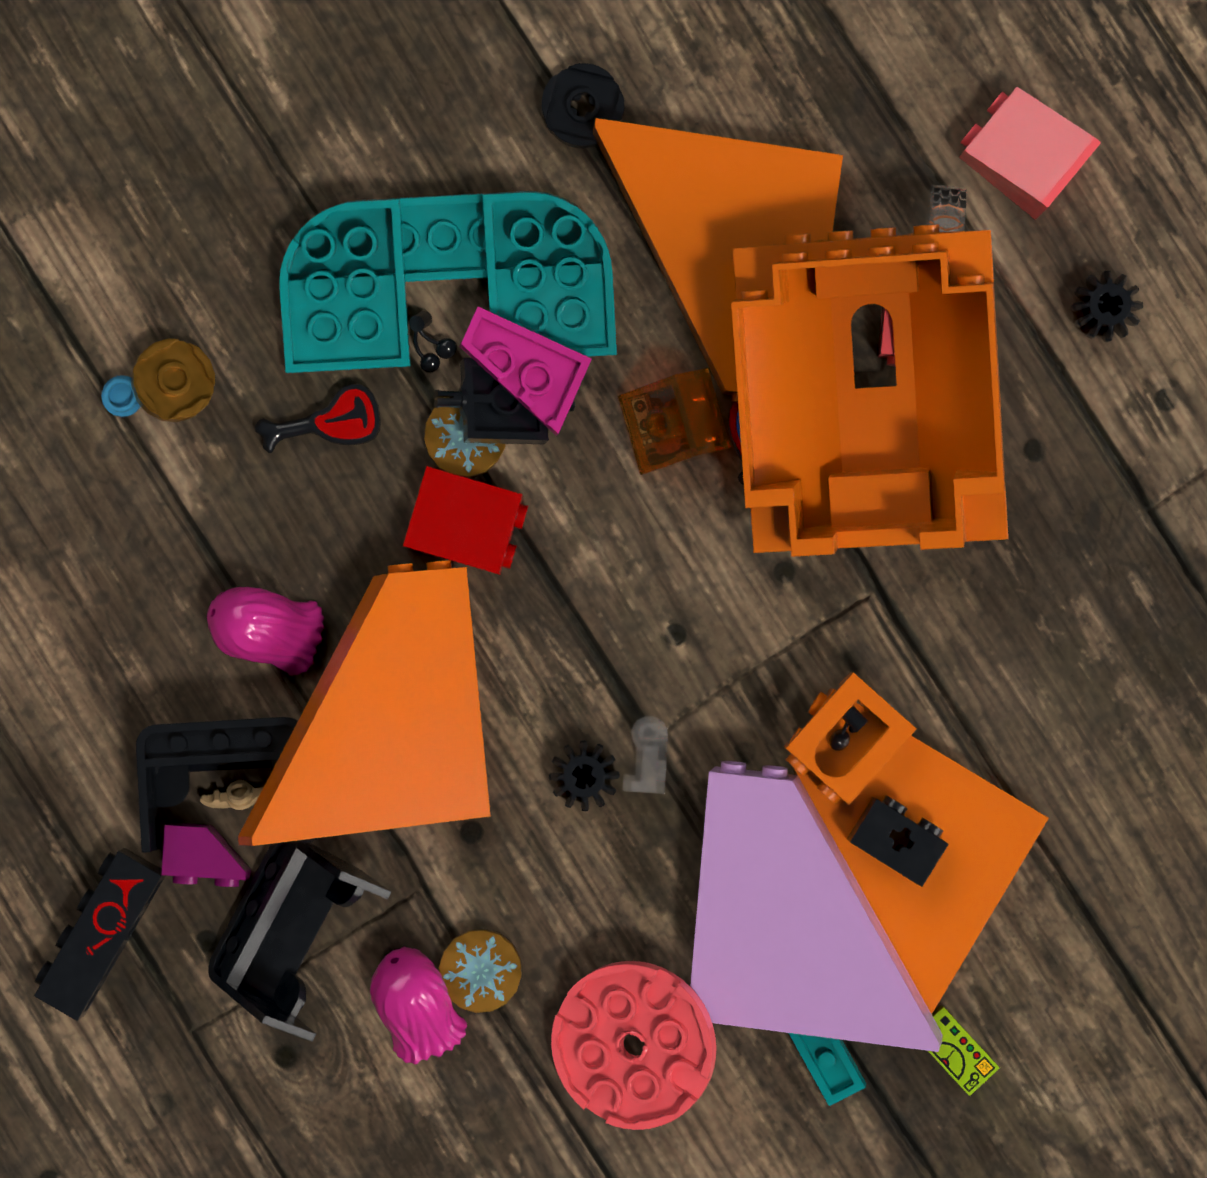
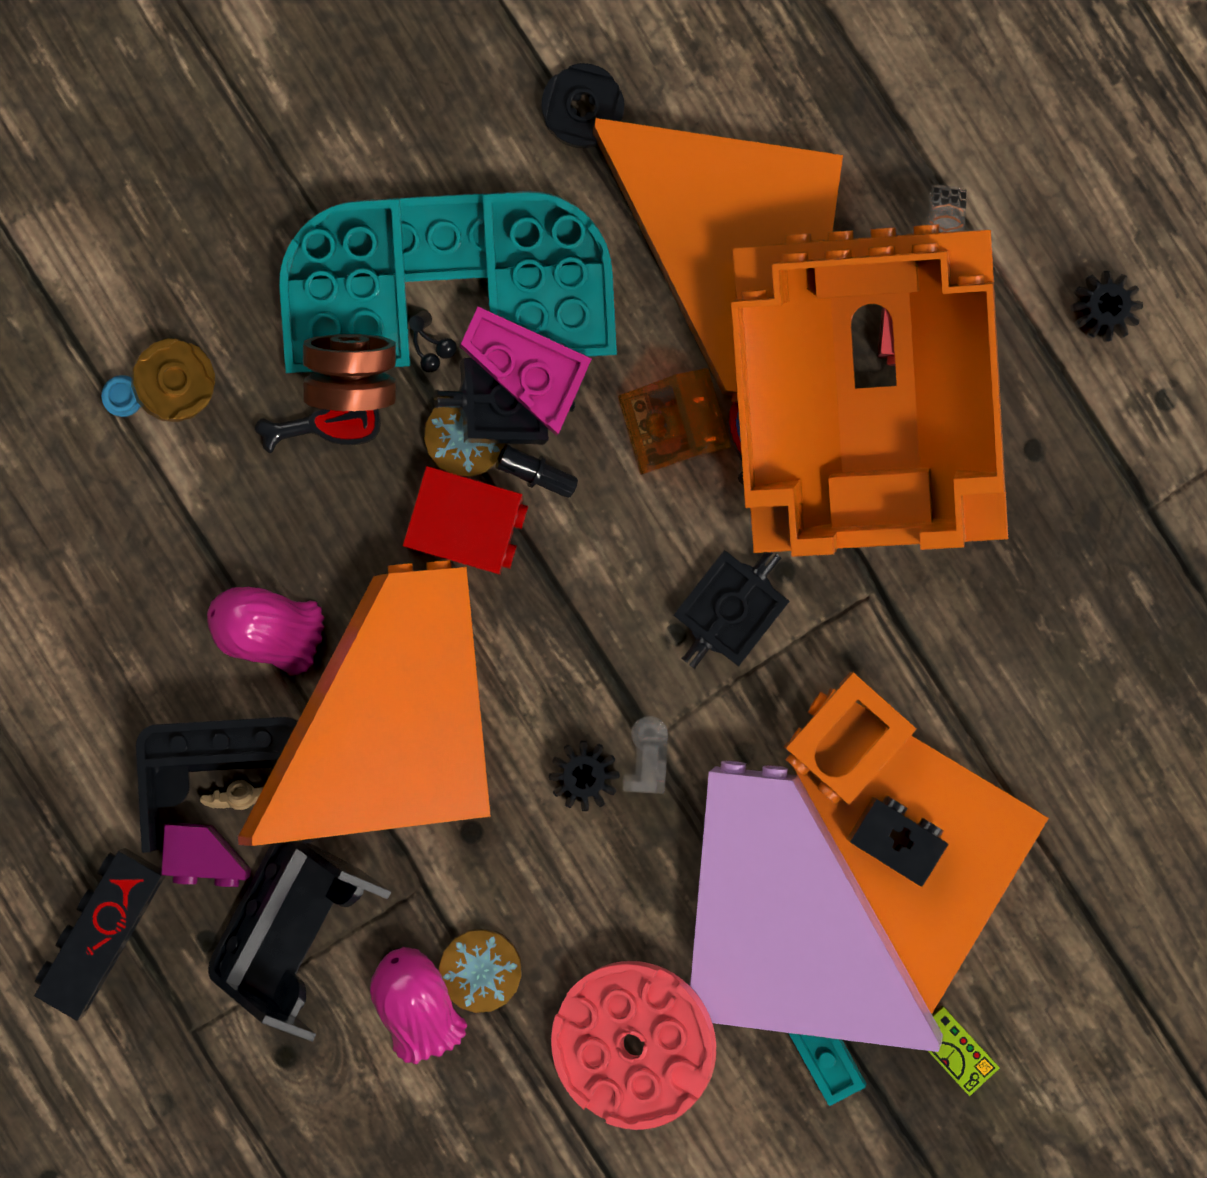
(349, 372): none -> copper wheel
(535, 471): none -> black axle
(731, 608): none -> black plate
(855, 720): black piece -> none
(1027, 150): coral slope -> none

